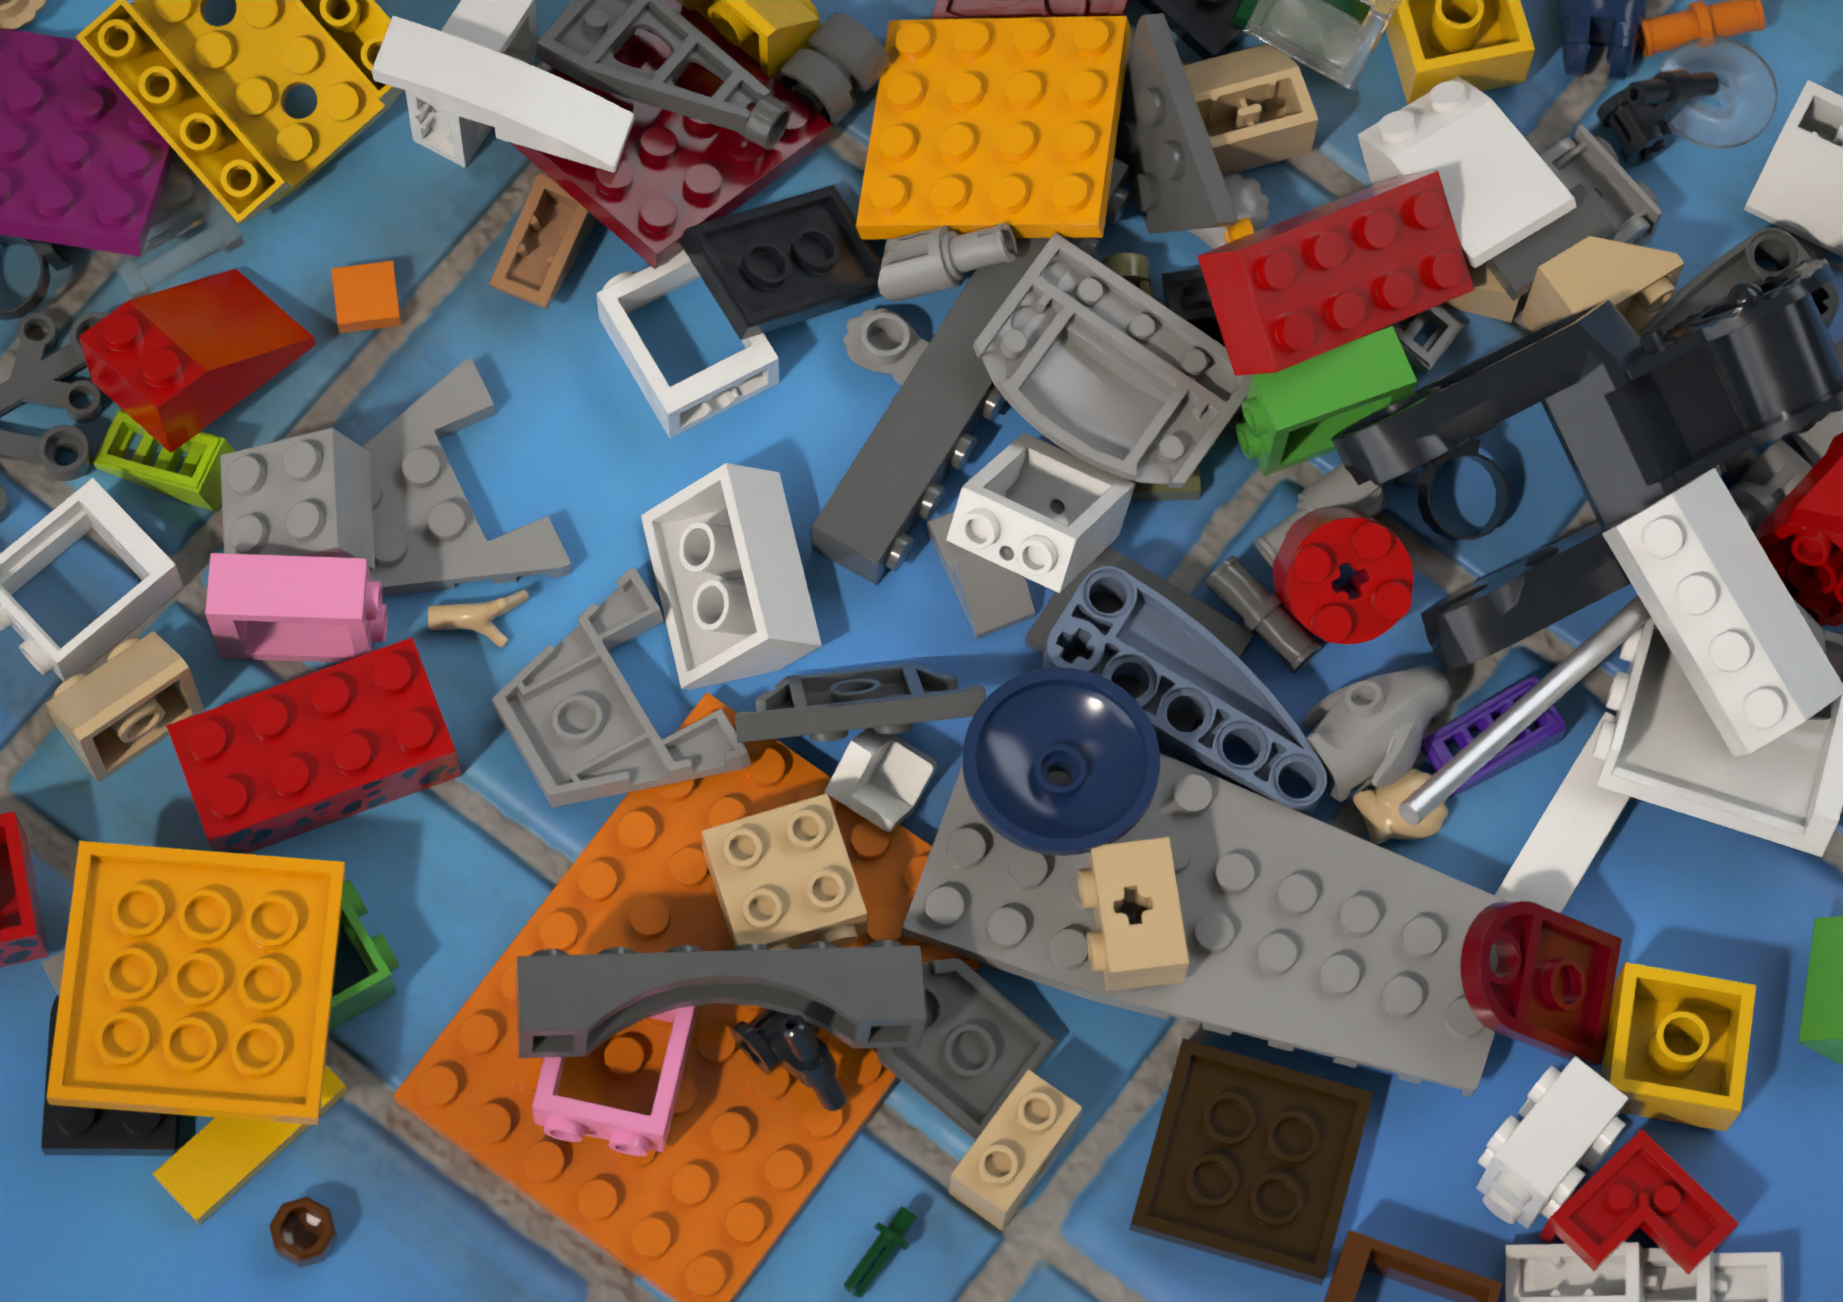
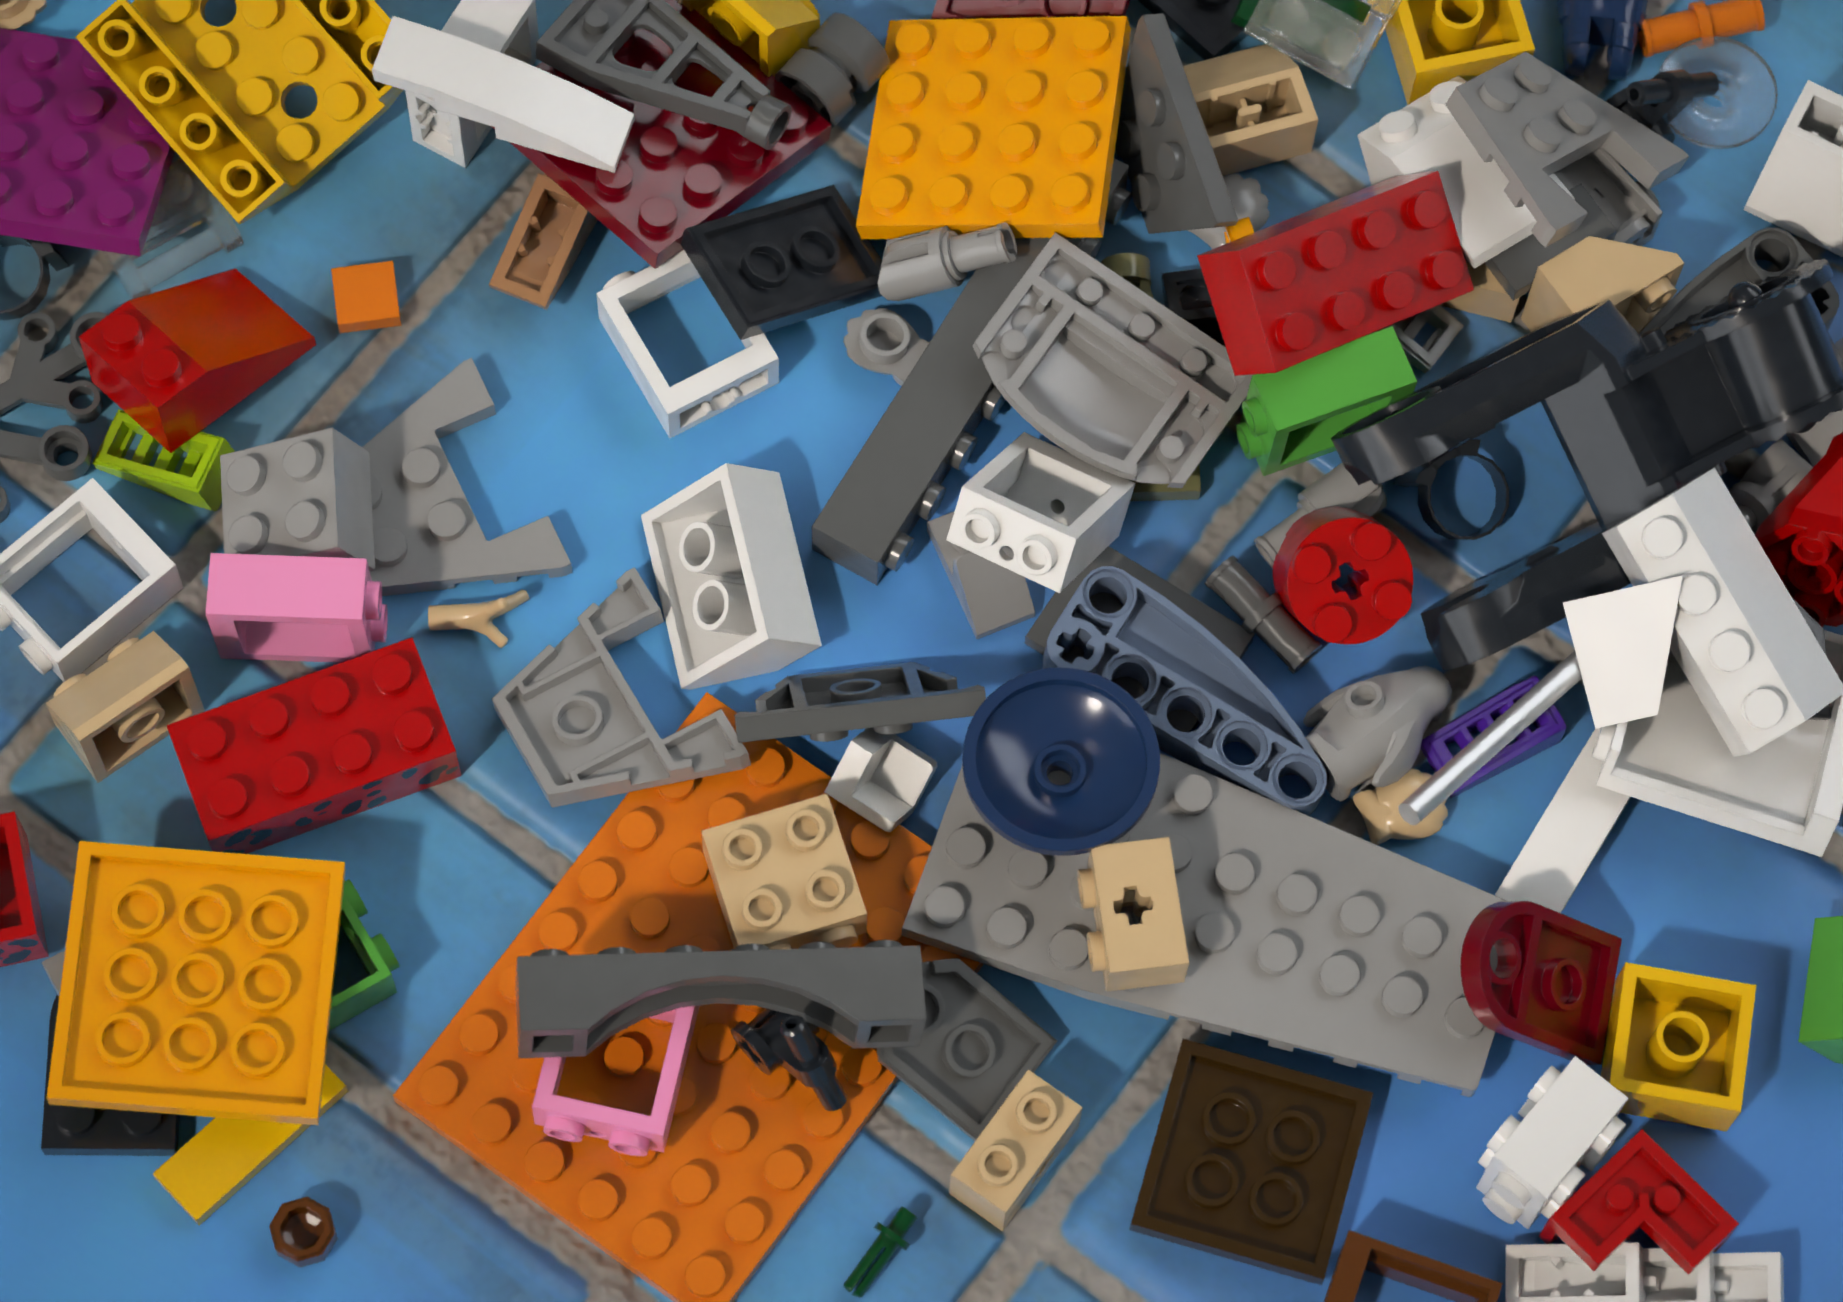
(1542, 122): none -> light grey wing
(1624, 648): none -> white sticker

